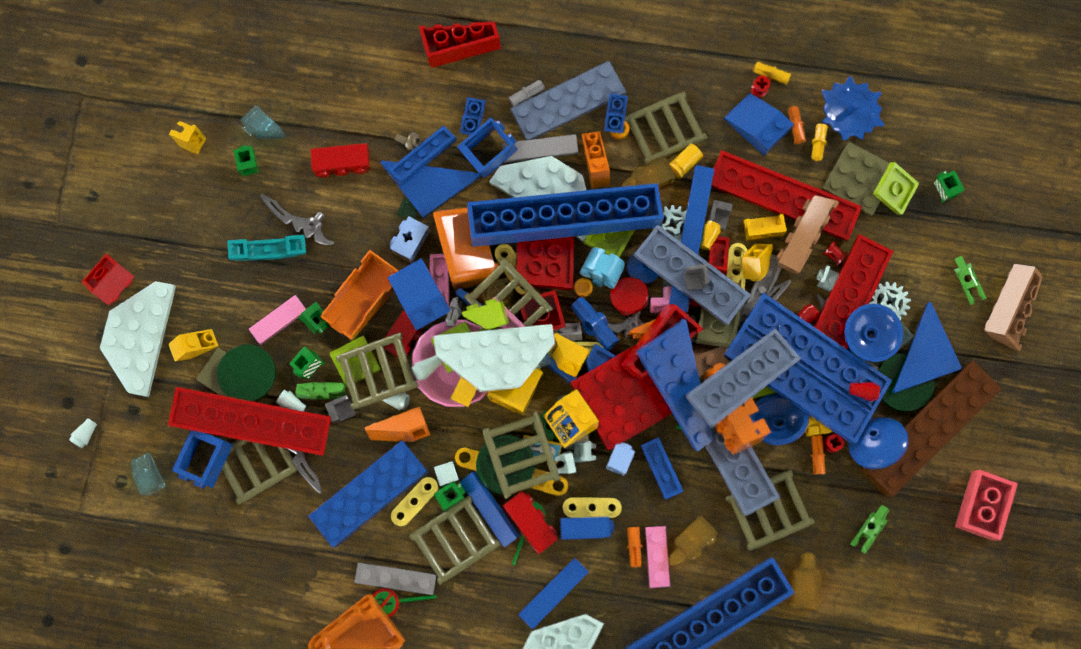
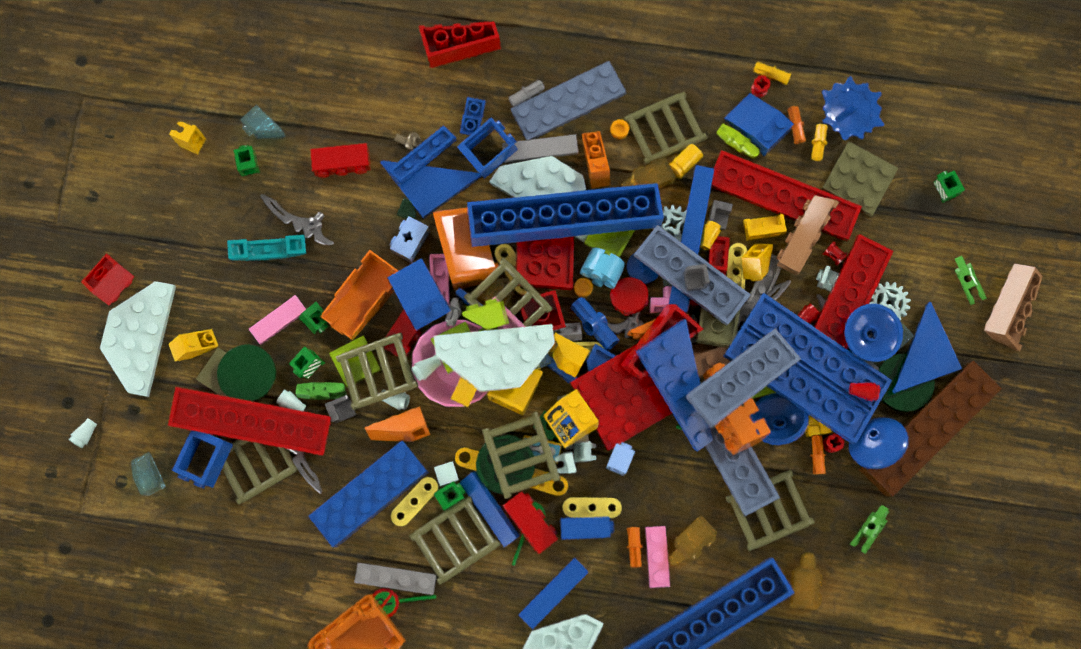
(615, 113): blue slope -> none
(661, 468): blue plate -> none
(738, 141): none -> lime hinge
(896, 188): lime plate -> none
(986, 505): coral brick -> none

